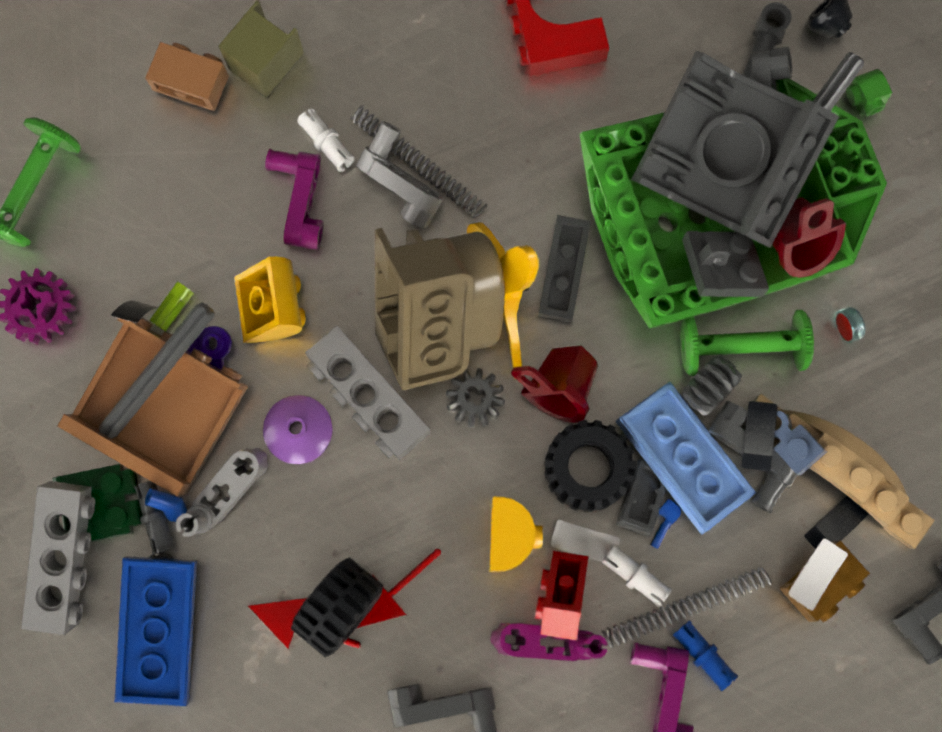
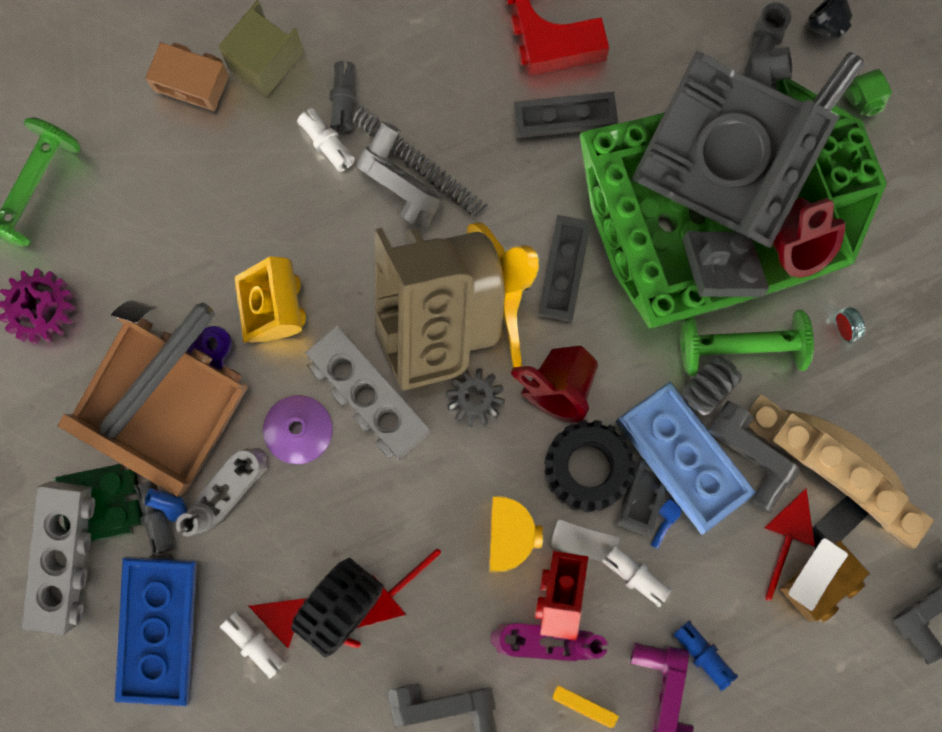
(171, 306): lime piece -> none
(252, 644): none -> white pin
(299, 227): magenta beam -> none
(342, 96): none -> dark grey pin
(565, 114): none -> dark grey plate
(585, 706): none -> yellow tile
(680, 606): light grey piece -> none
(759, 436): black sticker -> none
(794, 524): none -> red piece
(797, 446): sand blue plate -> none

